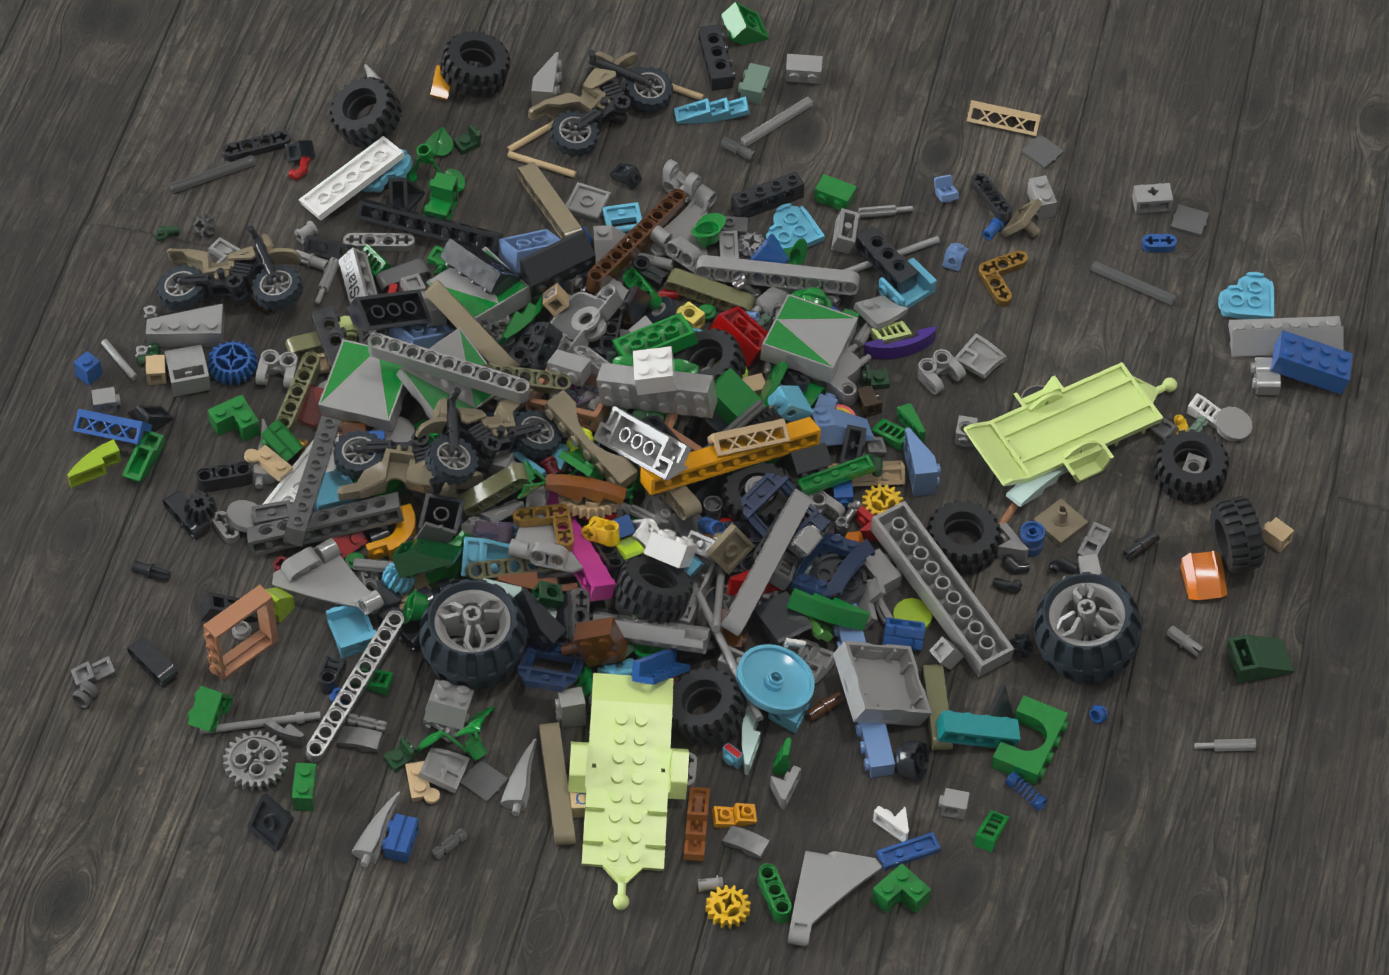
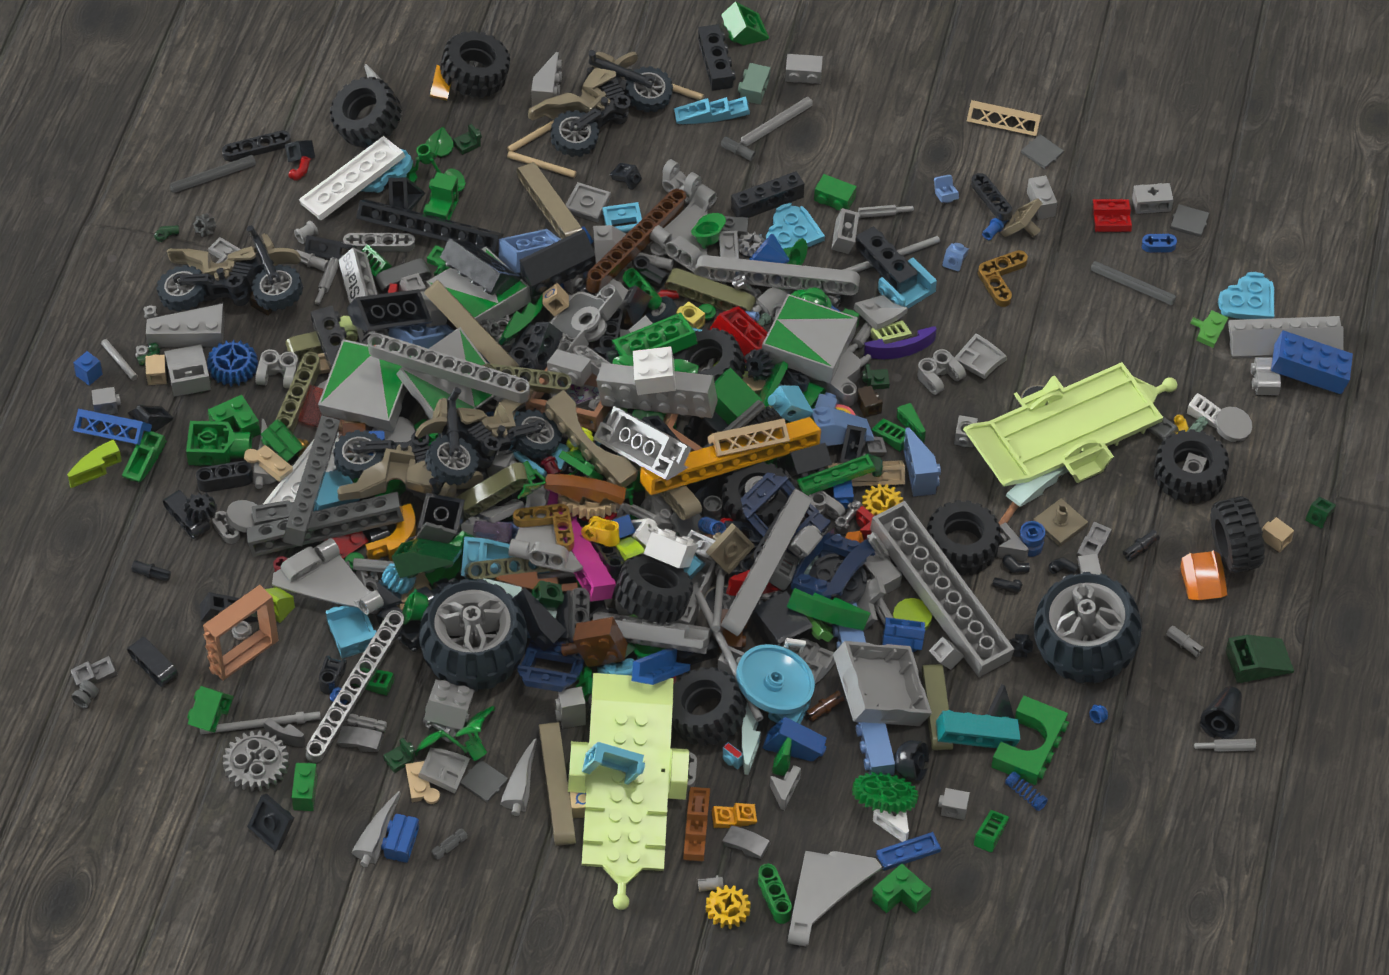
(215, 443): none -> green brick
(614, 758): none -> medium azure panel
(758, 364): none -> black gear
(805, 742): none -> blue slope
(877, 545): none -> light grey axle
(885, 792): none -> green gear
(1112, 215): none -> red slope
(1210, 328): none -> bright green plate
(1223, 714): none -> black cone
(1320, 511): none -> dark green bracket

